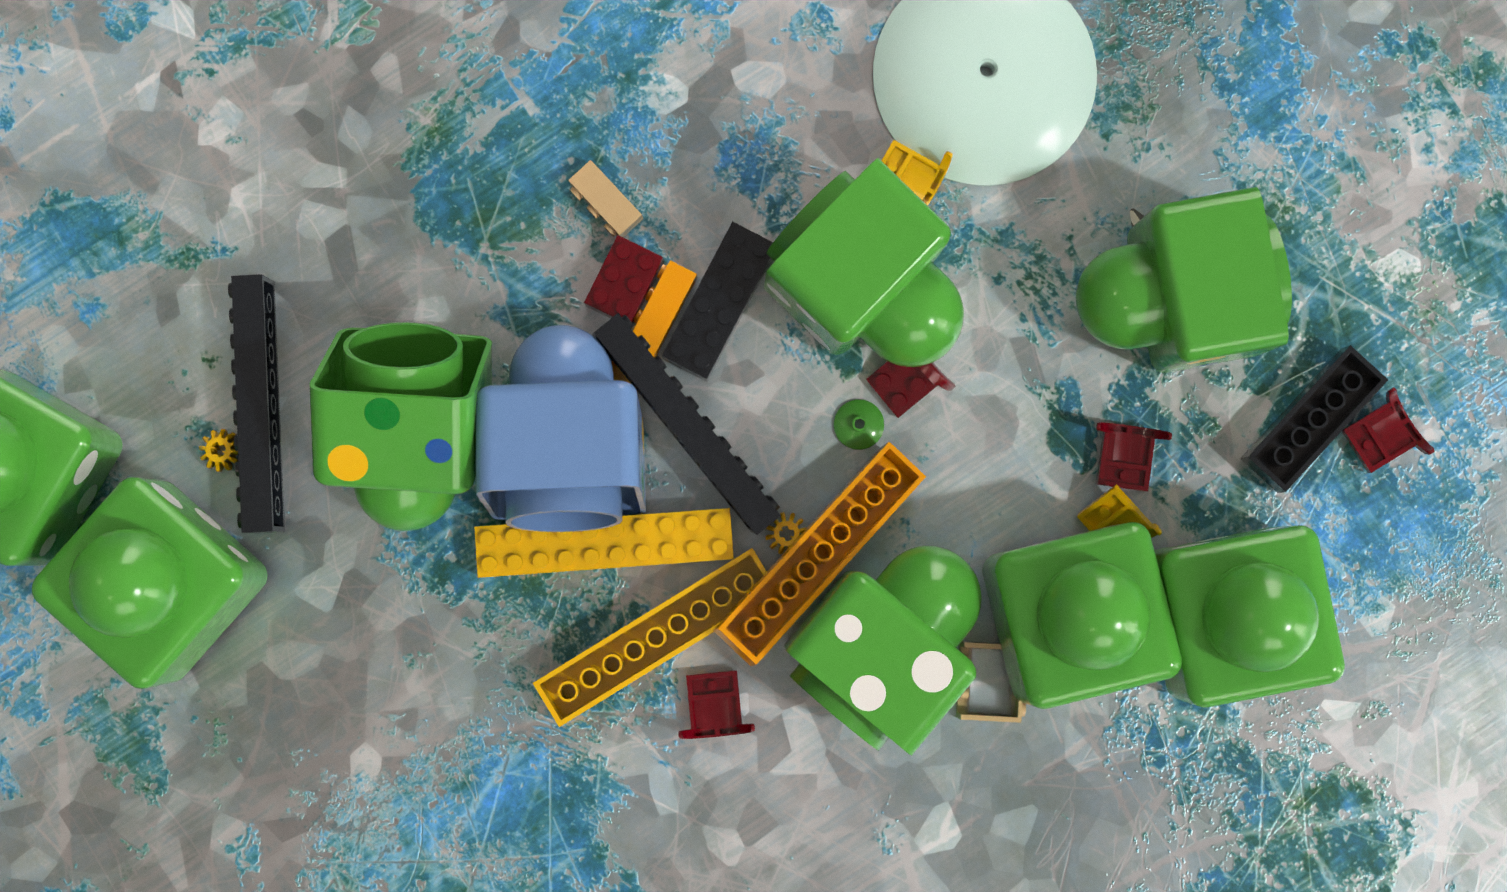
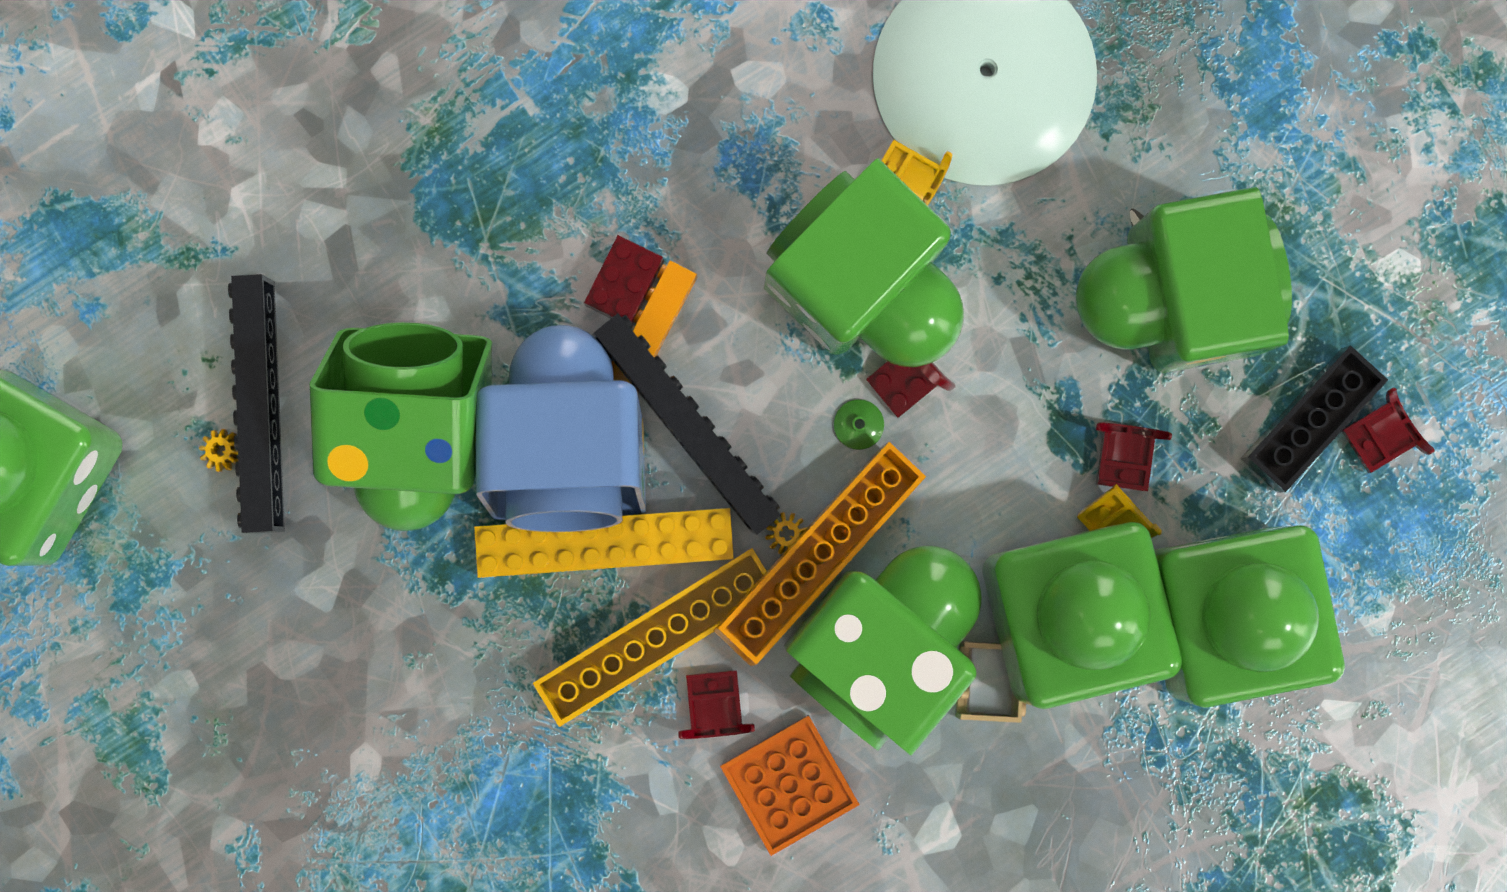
(149, 582): bright green piece -> none
(604, 200): tan brick -> none
(719, 302): black brick -> none
(789, 785): none -> orange plate

